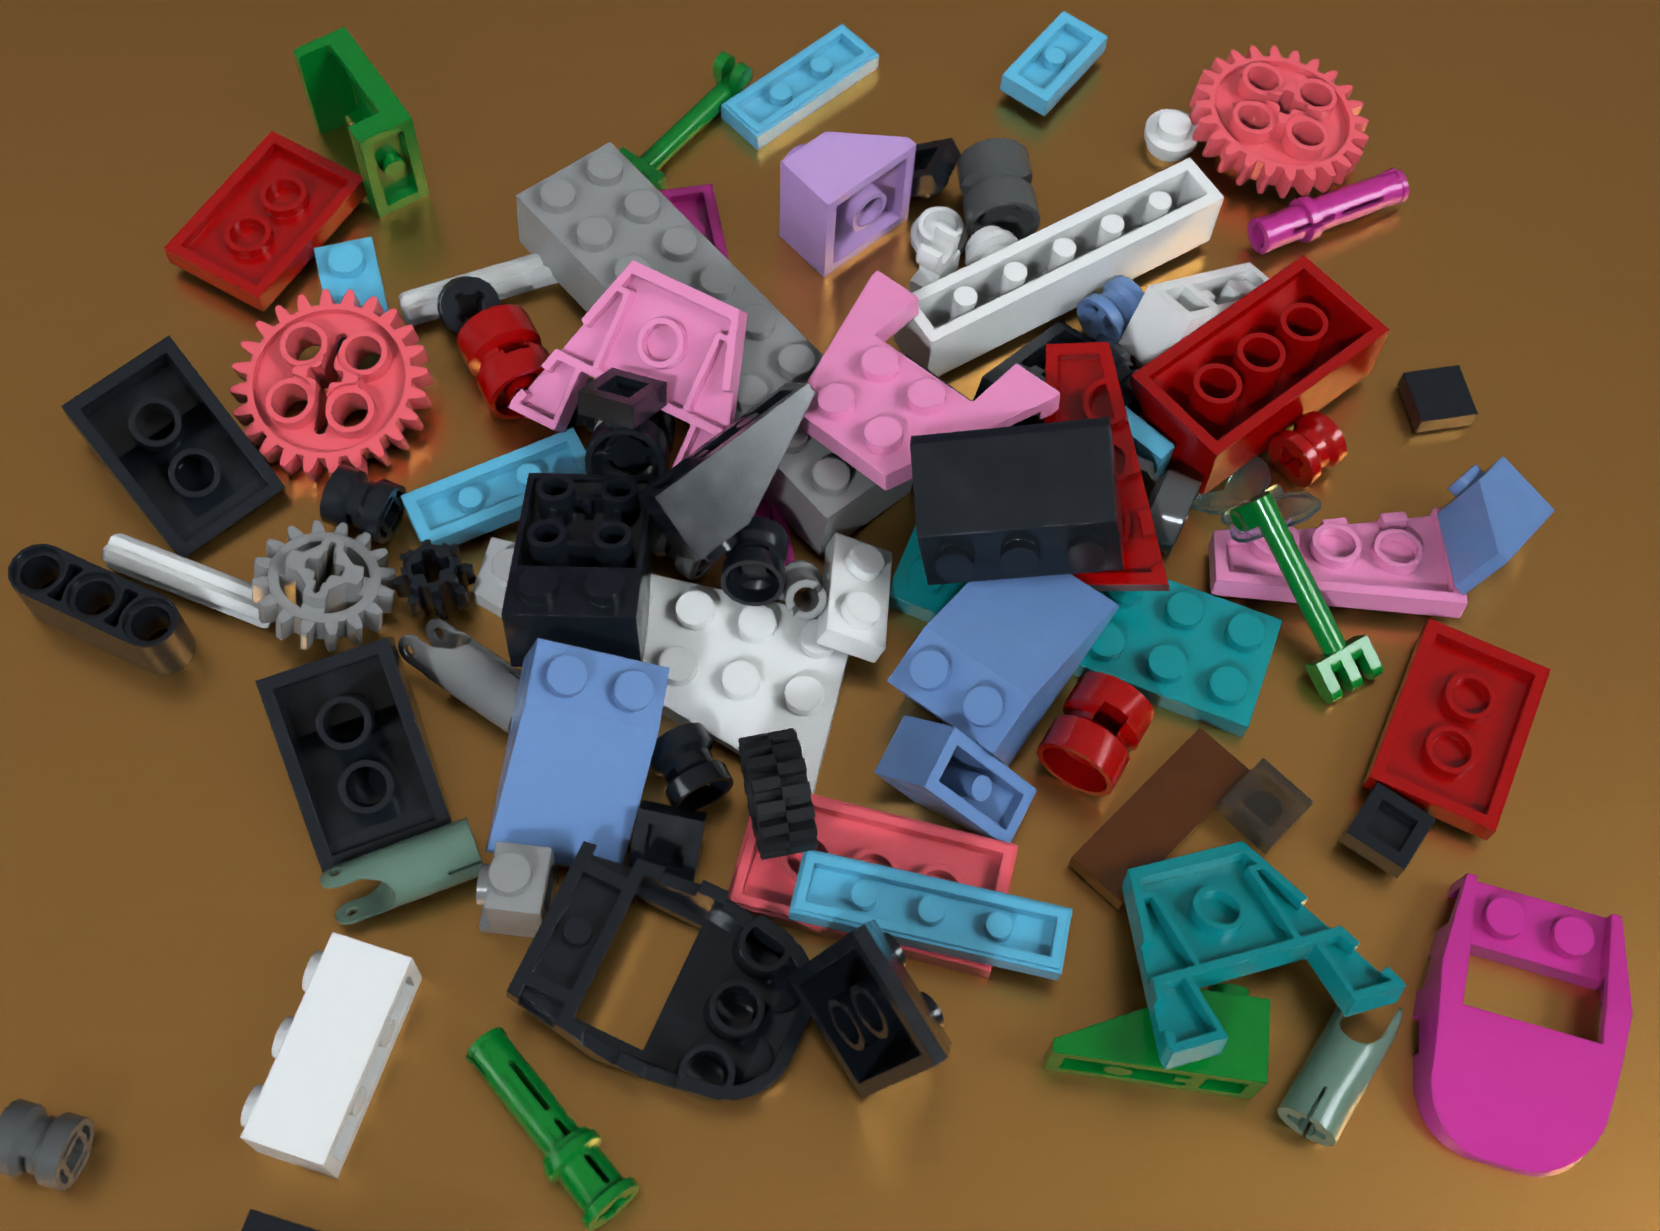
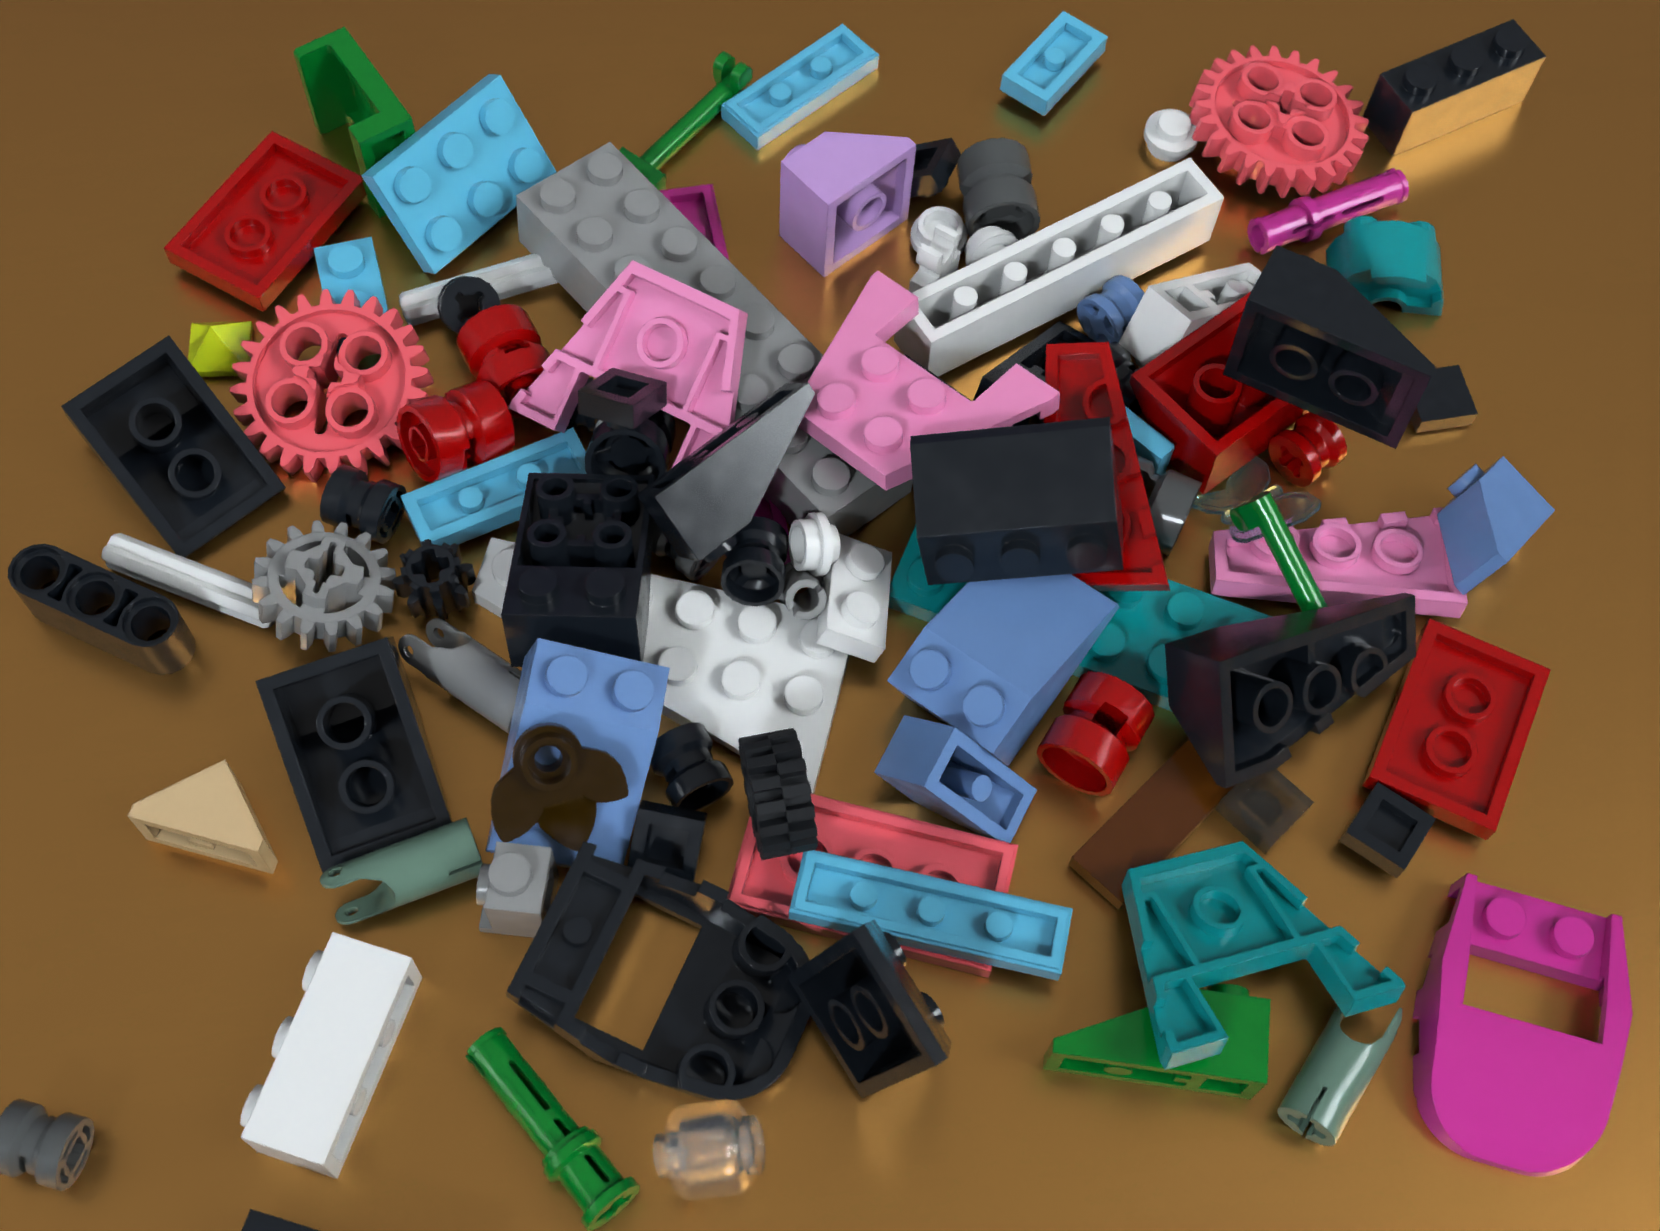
(206, 817): none -> tan slope
(217, 346): none -> neon yellow slope
(455, 429): none -> red wheel
(459, 173): none -> medium azure plate
(557, 794): none -> dark brown plate
(710, 1150): none -> clear head
(813, 544): none -> white plate
(1271, 680): none -> black wedge
(1327, 350): none -> black slope
(1391, 263): none -> teal cylinder
(1453, 87): none -> black brick

